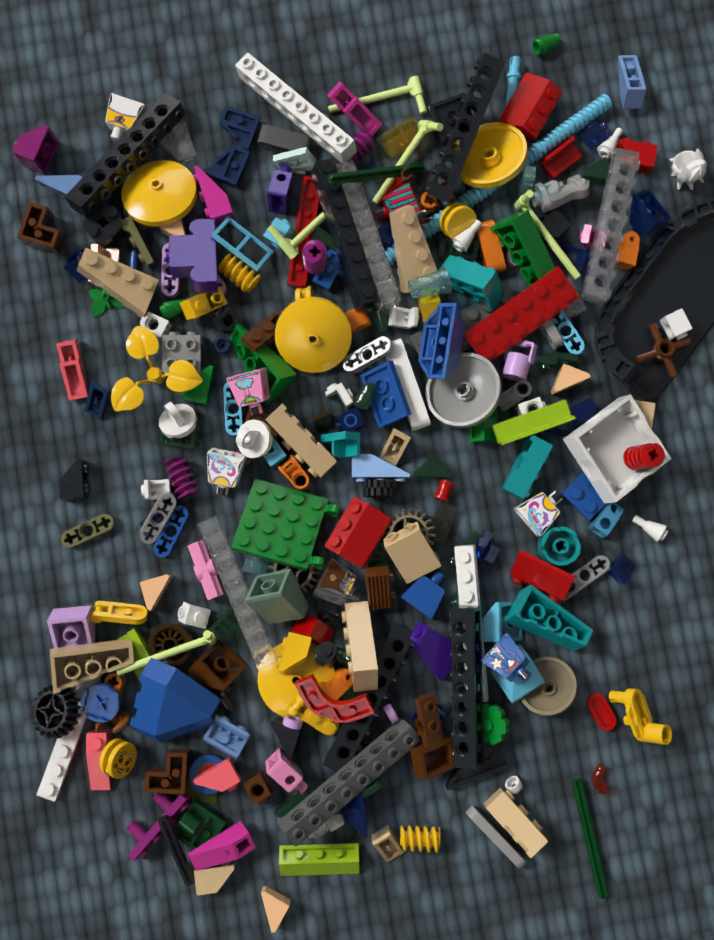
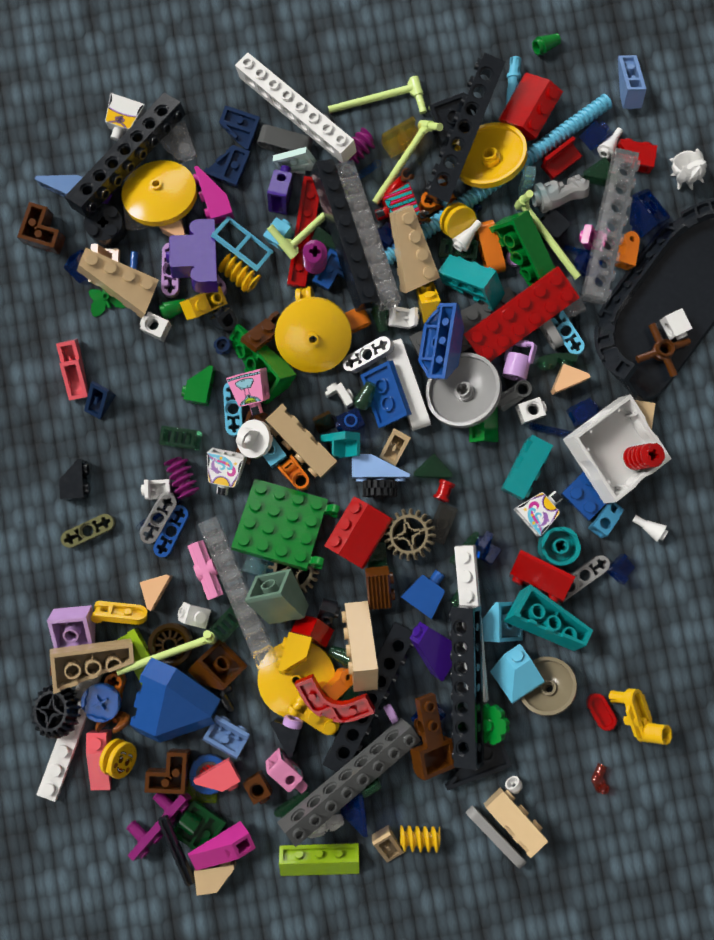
(36, 149): magenta slope -> none
(137, 241): olive hinge -> none
(141, 344): yellow plant -> none
(177, 420): white tile -> none
(181, 347): light grey bracket -> none
(275, 906): light nougat slope -> none
(326, 654): black plate -> none
(336, 584): torso -> none
(354, 108): dark pink slope -> none
(373, 174): dark green axle -> none
(411, 552): tan panel -> none
(430, 284): clear light blue plant -> none
(508, 660): torso -> none
(532, 422): lime panel -> none
(590, 838): dark green axle -> none

